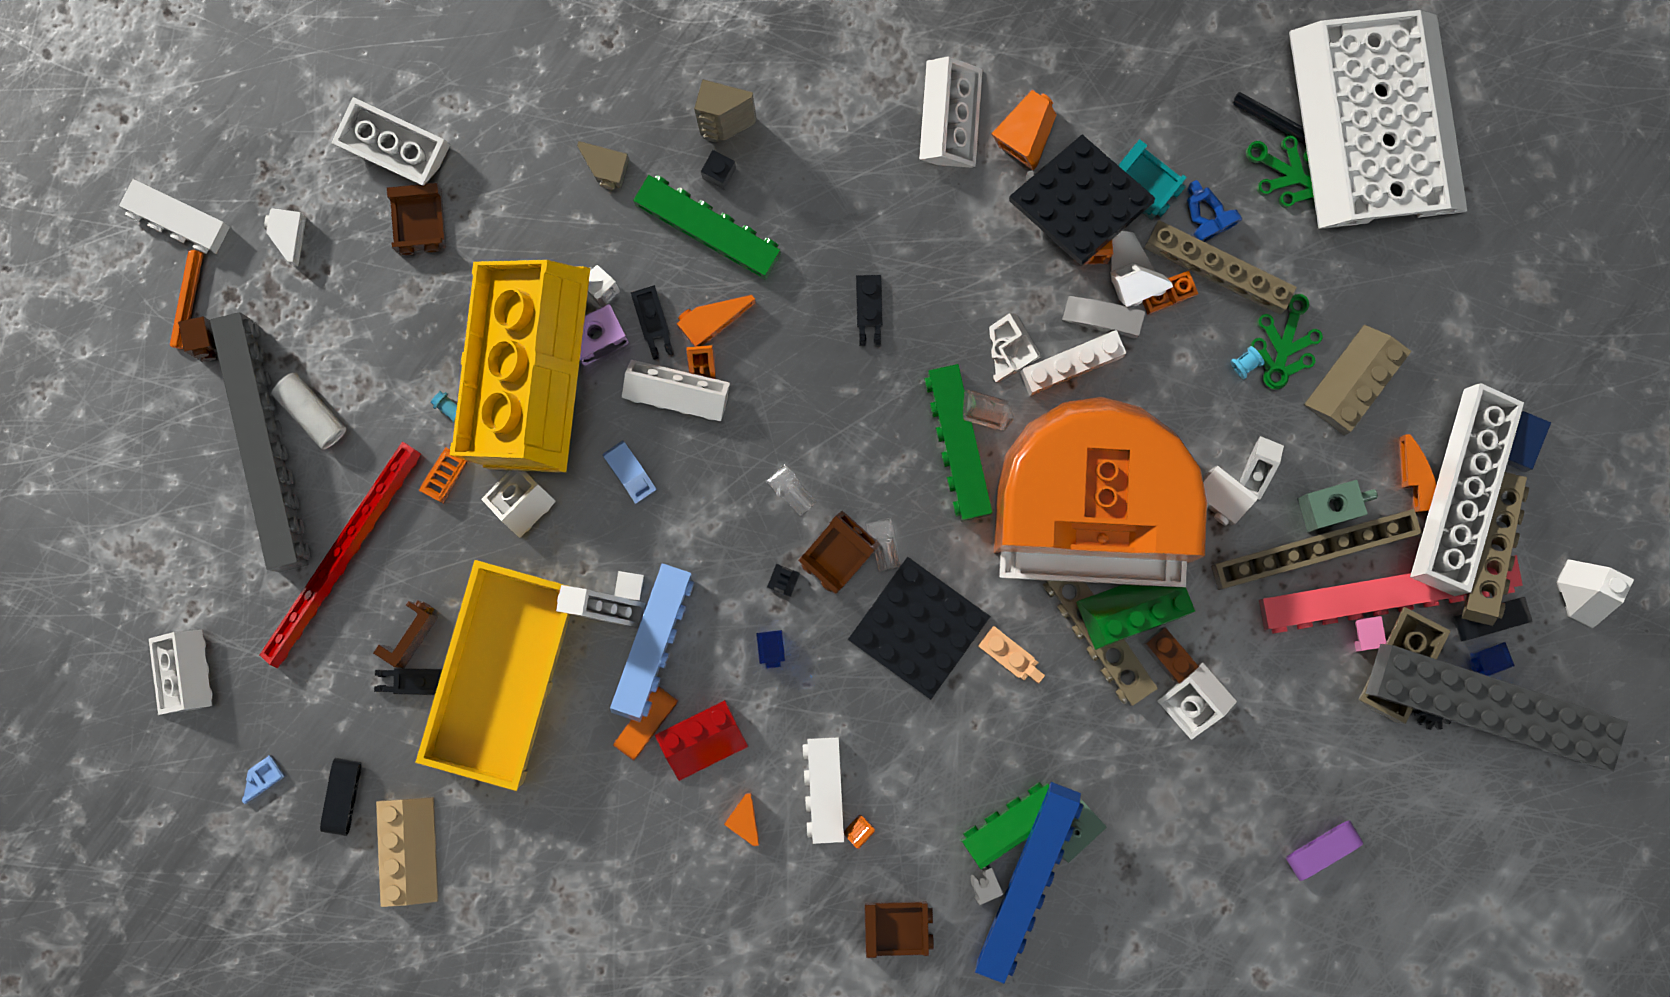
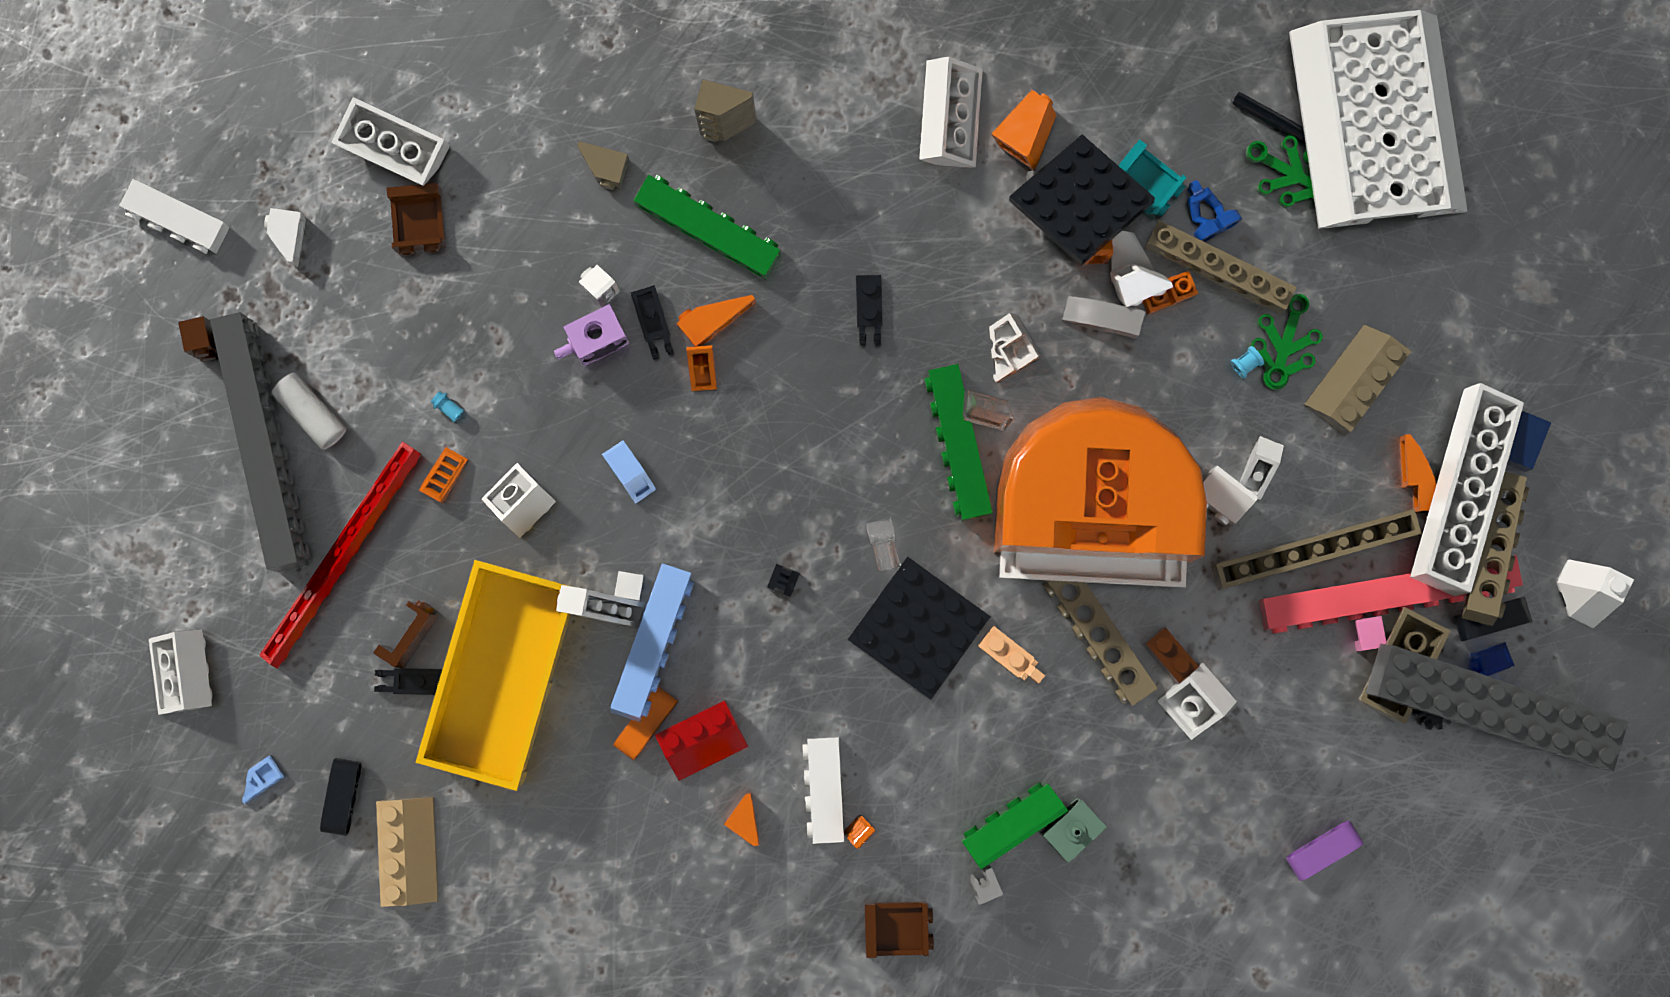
(187, 295): orange axle -> none
(520, 365): yellow piece -> none
(675, 390): white brick -> none
(718, 169): black brick -> none
(771, 648): clear blue brick -> none
(787, 485): clear piece -> none
(838, 552): reddish brown panel -> none
(1028, 882): blue brick -> none
(1073, 363): white brick -> none
(1131, 611): green slope -> none
(1347, 501): sand green piece -> none

